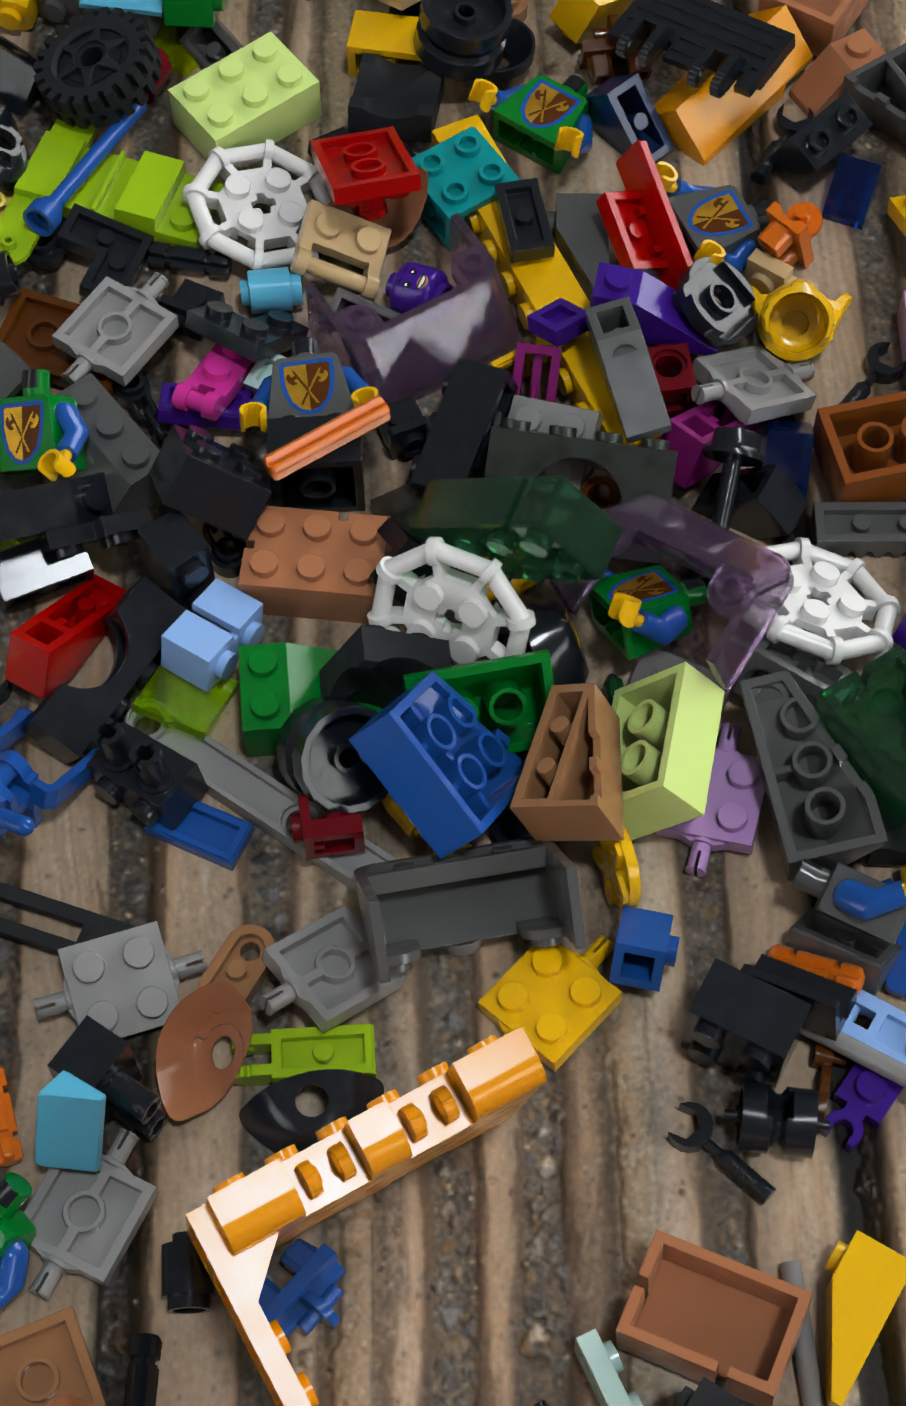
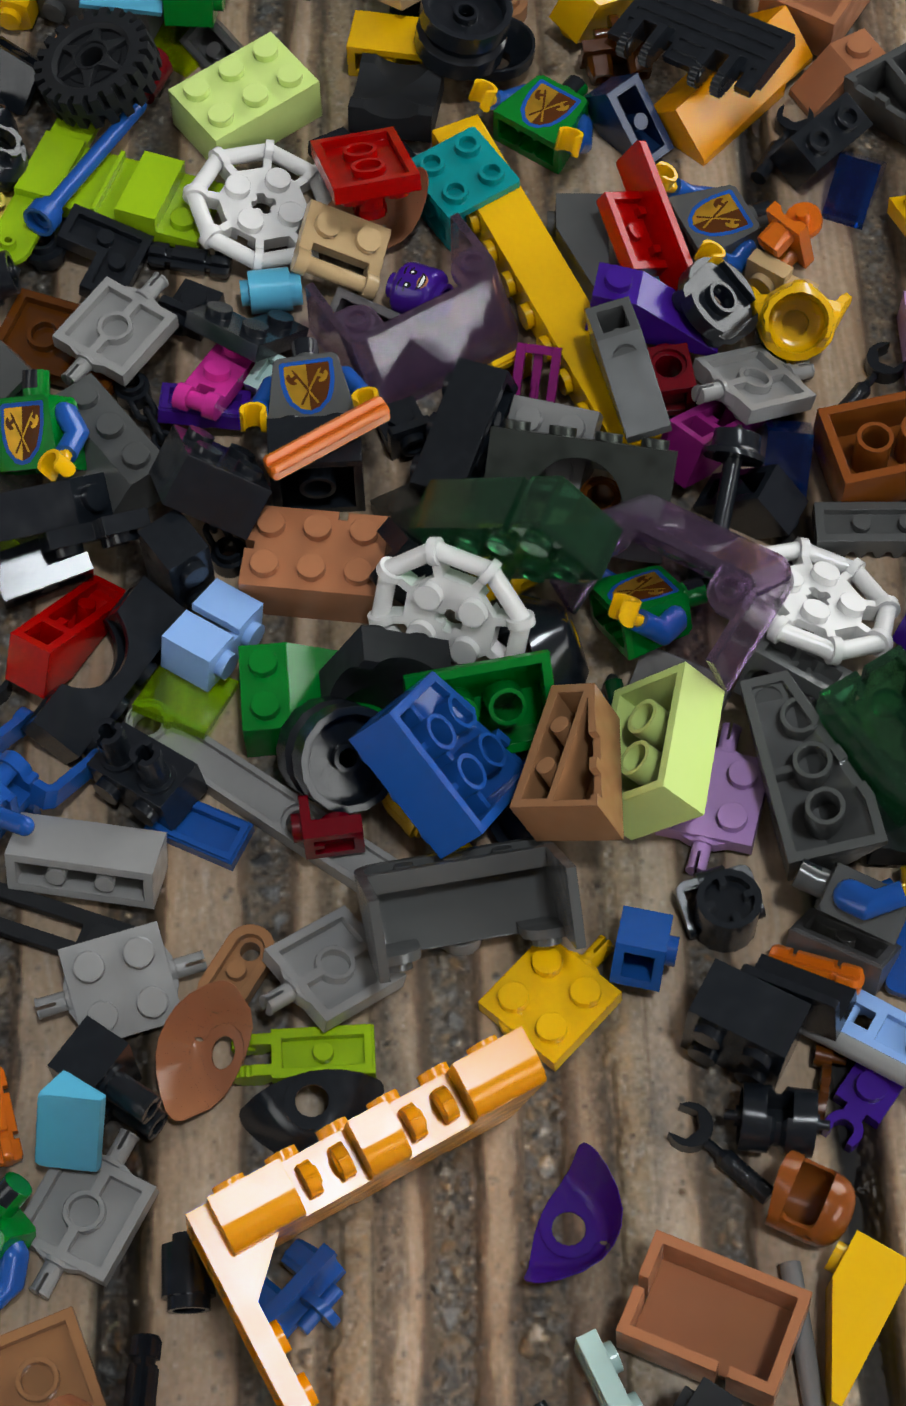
(88, 861): none -> light grey brick
(524, 220): black plate -> none
(558, 322): dark purple plate -> none
(594, 1197): none -> dark purple piece
(619, 870): yellow wheel -> none
(724, 907): none -> black piece
(810, 1201): none -> dark orange helmet

